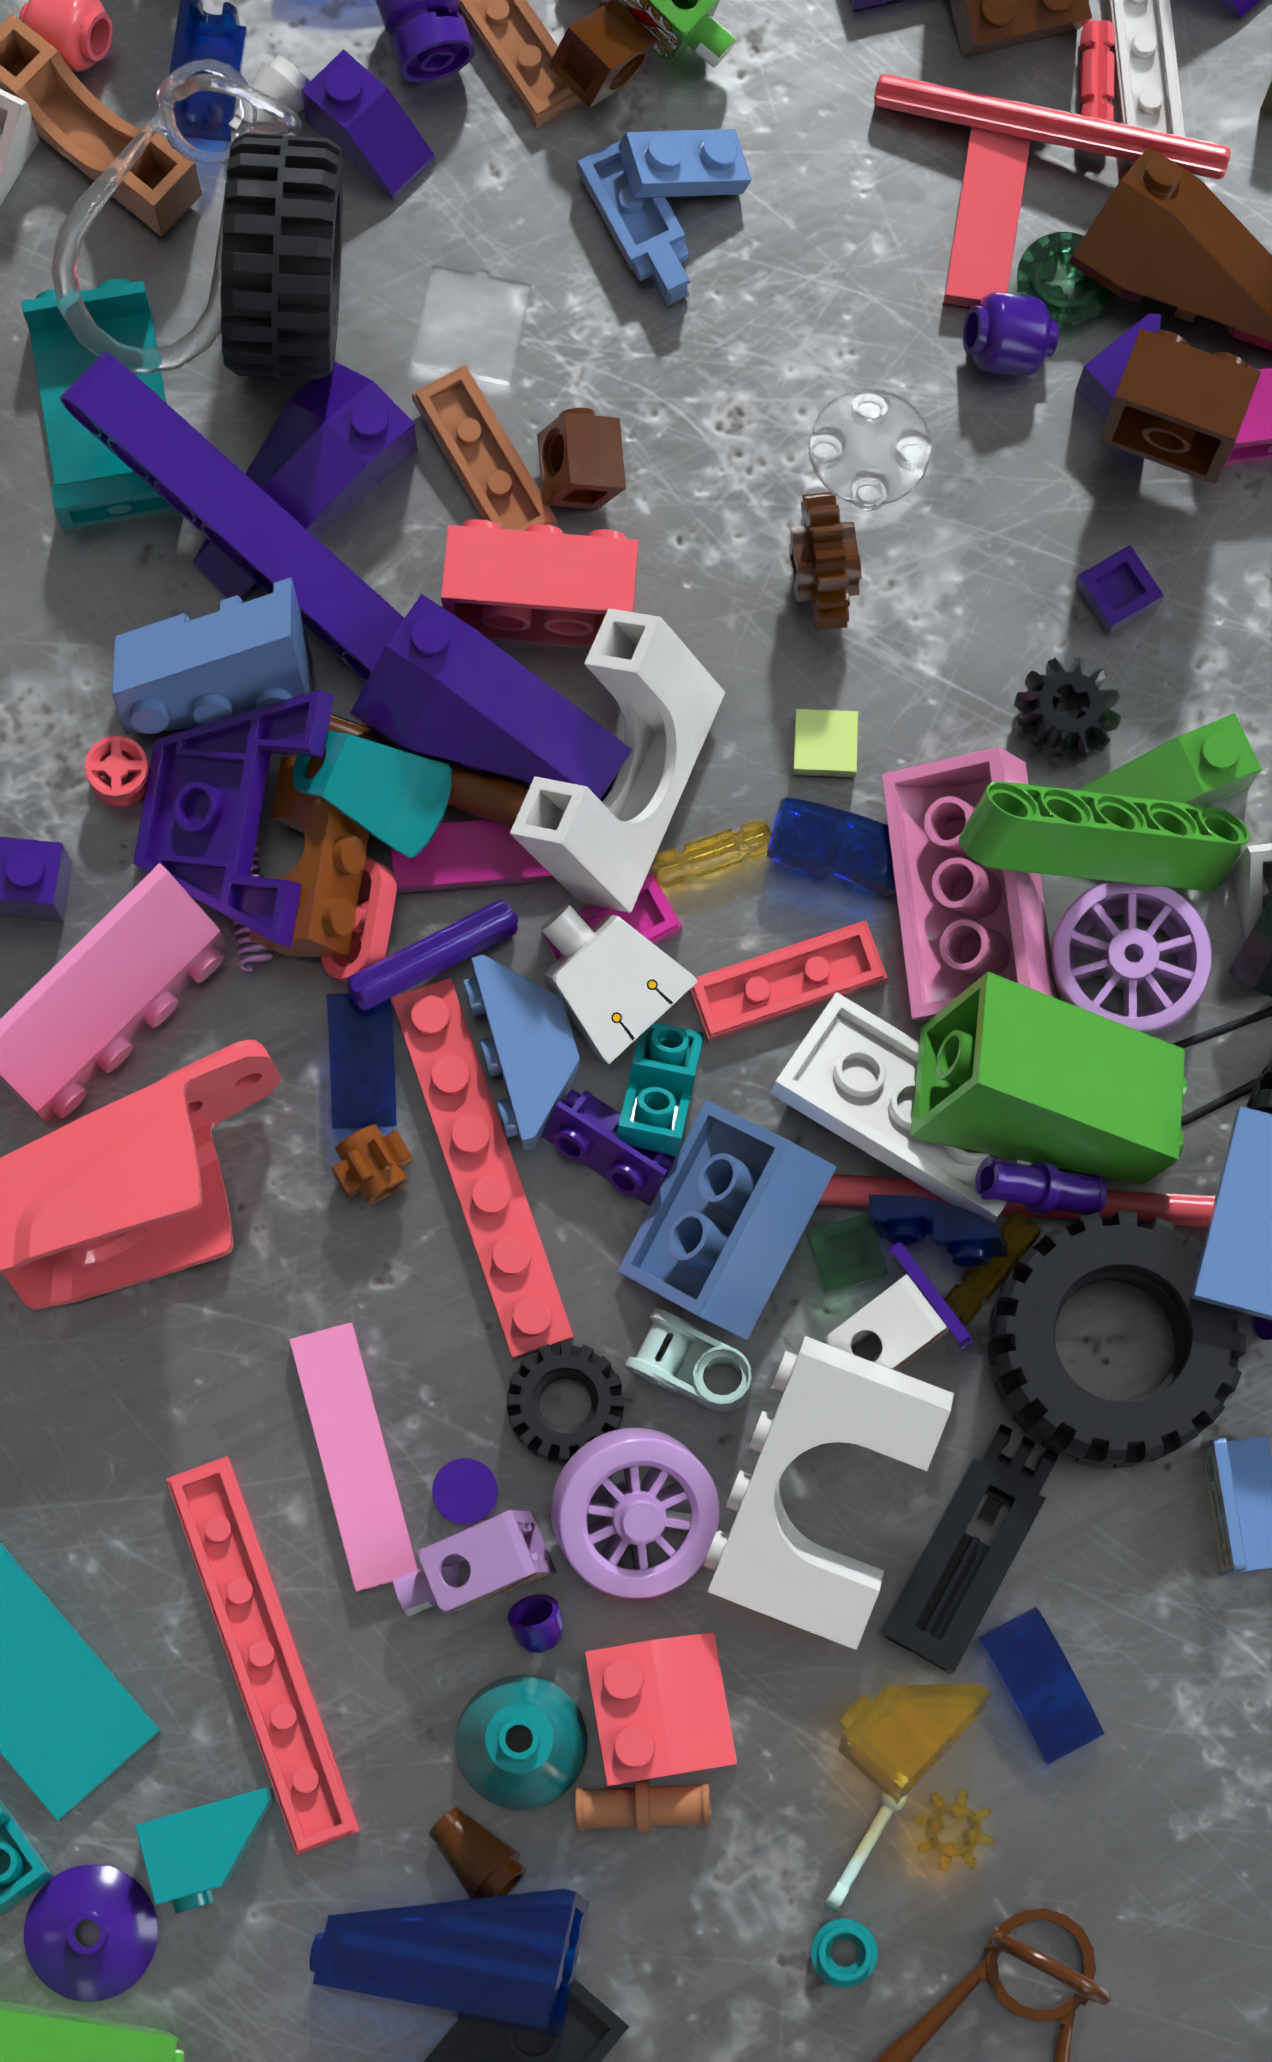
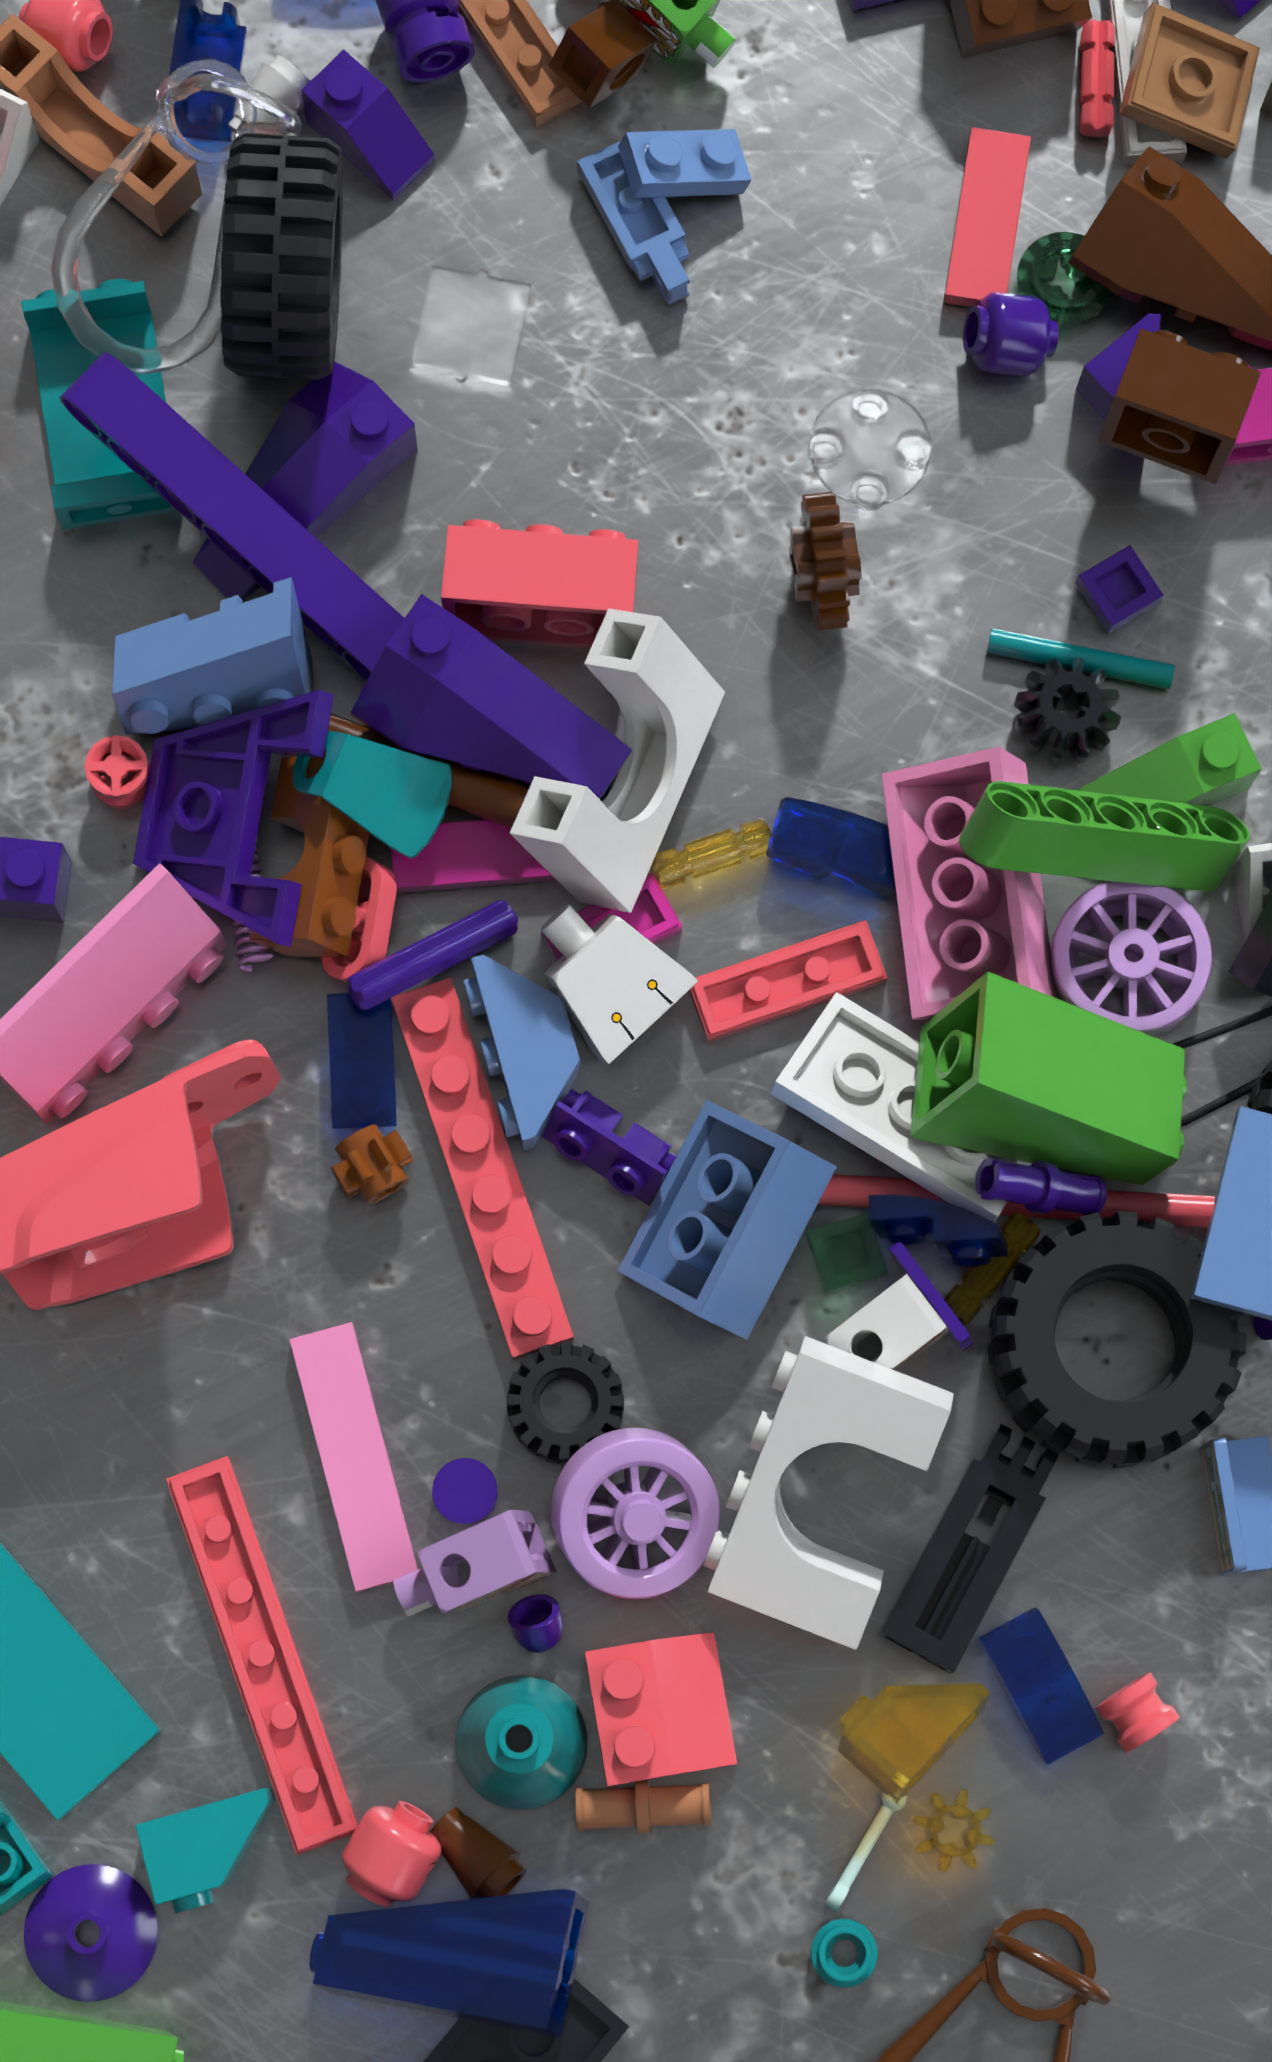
(391, 1853): none -> coral head
(481, 452): nougat tile -> none
(581, 460): reddish brown brick -> none
(660, 1088): teal slope -> none
(687, 1362): light aqua piece -> none
(825, 743): yellowish green tile -> none
(1047, 125): coral axle -> none
(1114, 664): none -> teal bar
(1137, 1712): none -> coral wheel
(1189, 80): none -> medium nougat tile

